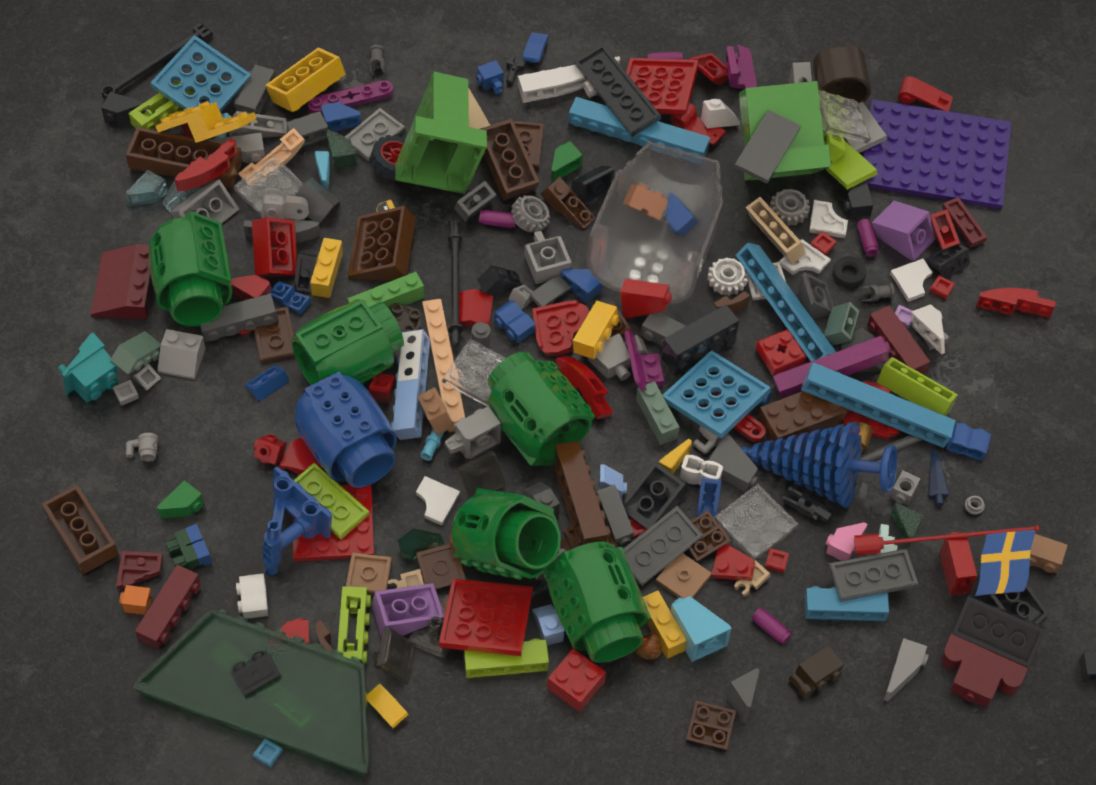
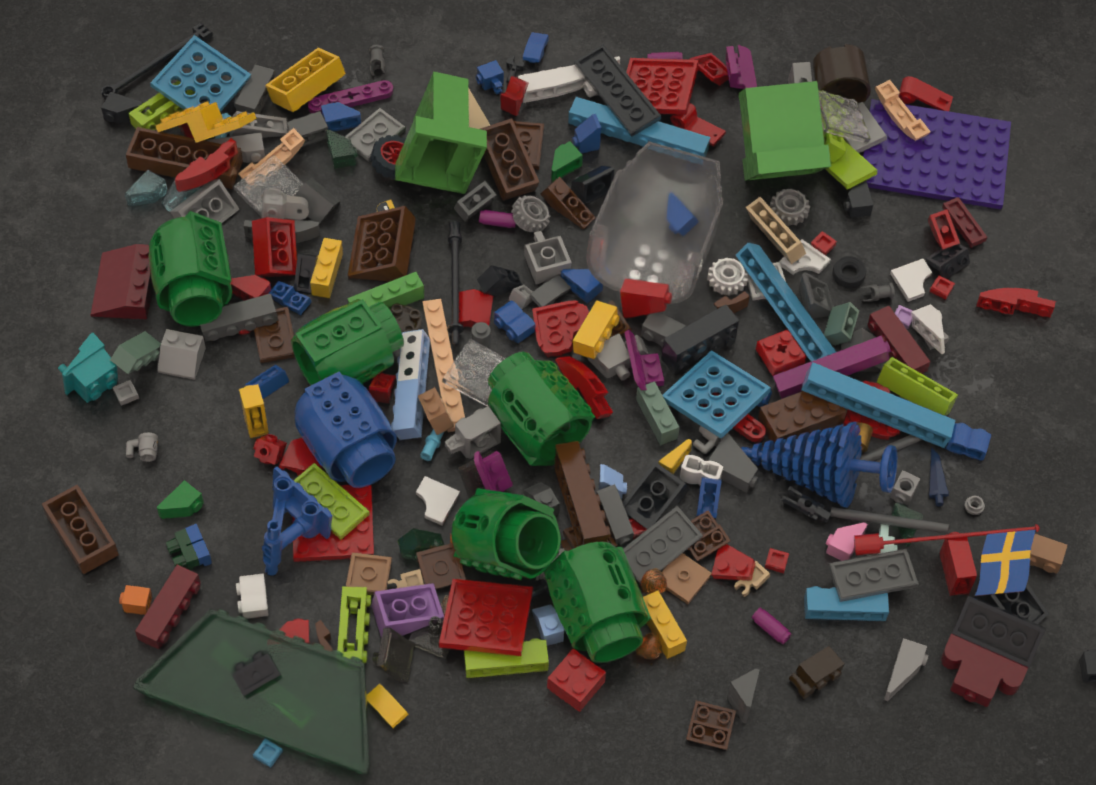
(138, 567): dark red wing -> none
(146, 377): light grey slope -> none
(254, 410): none -> yellow brick
(323, 165): medium azure slope -> none
(493, 472): none -> magenta plate
(514, 95): none -> red slope
(588, 135): none -> blue slope
(642, 199): nougat brick -> none
(653, 581): none -> clear orange cone
(701, 628): medium azure slope -> none
(717, 114): white slope -> none
(756, 522): clear plate -> none
(767, 146): dark grey tile -> none
(826, 220): white tile -> none
(867, 237): magenta piece -> none
(890, 520): none -> dark grey piece
(899, 112): none -> light nougat slope
(905, 229): medium lavender slope -> none

